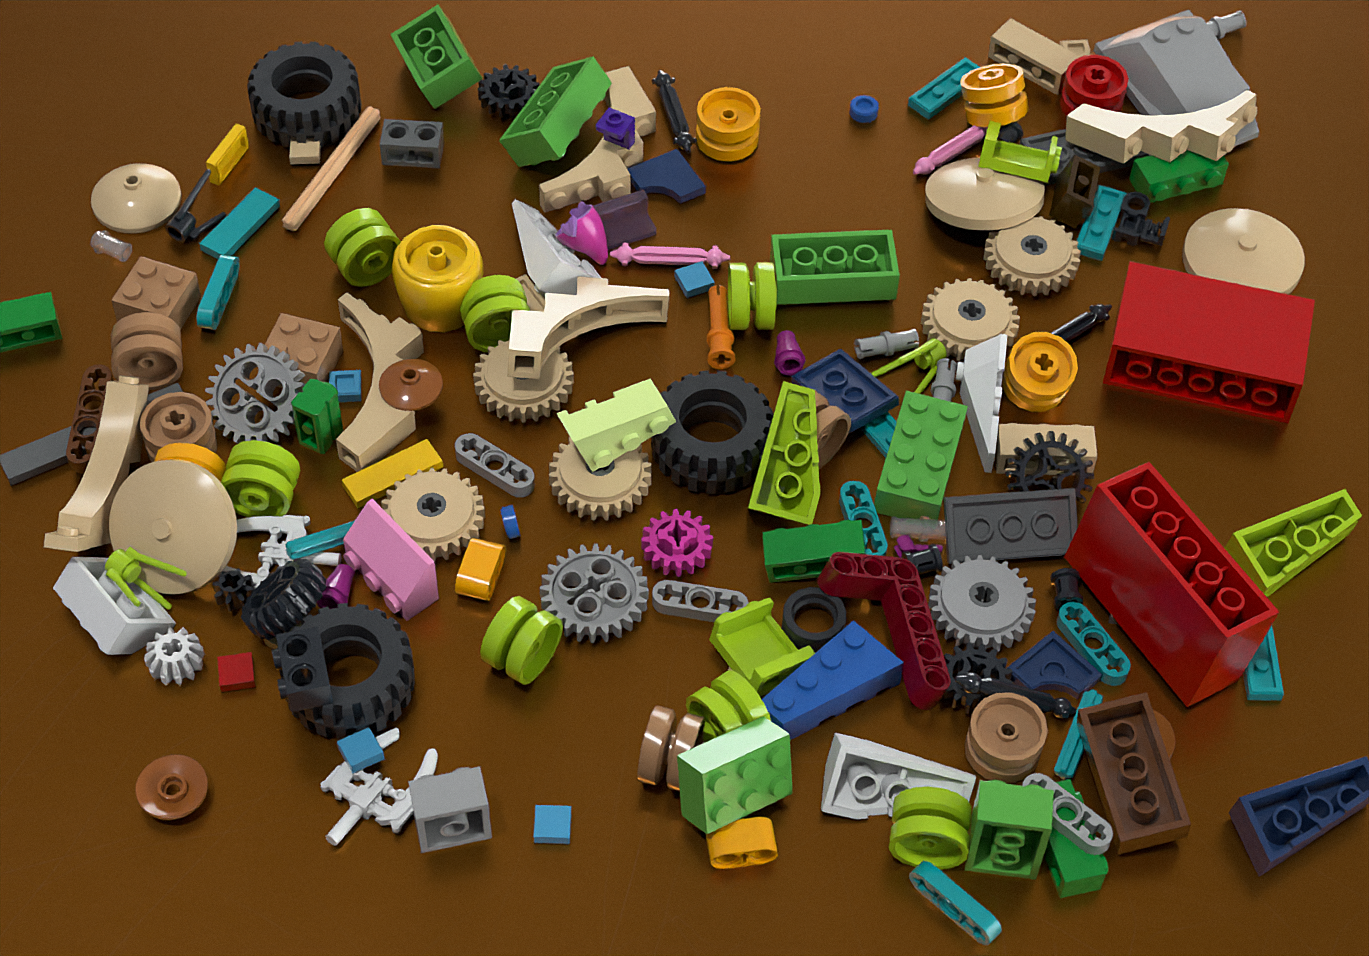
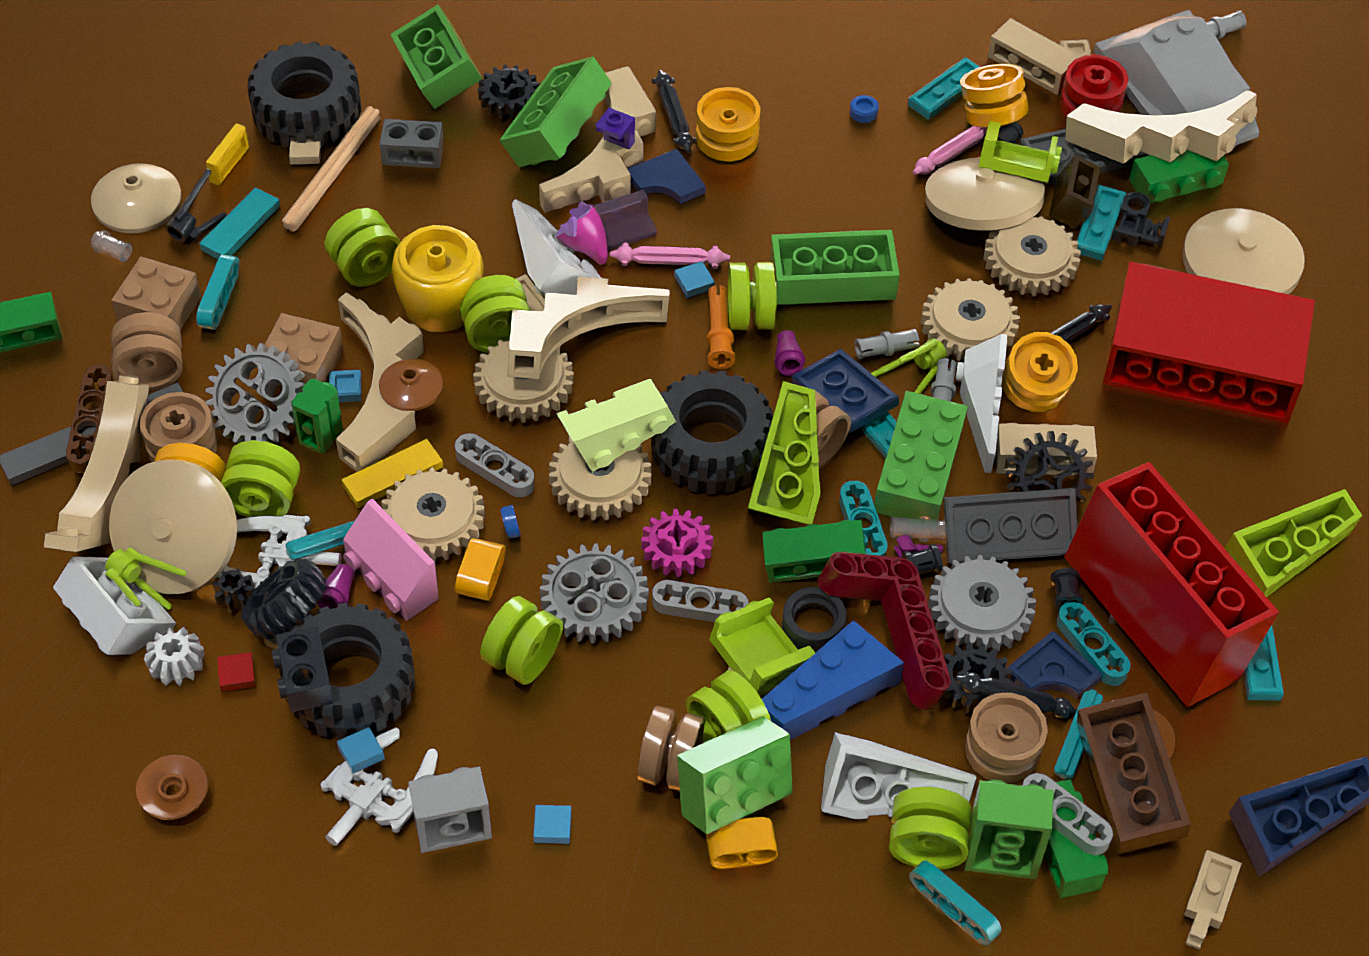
(1210, 895): none -> tan plate

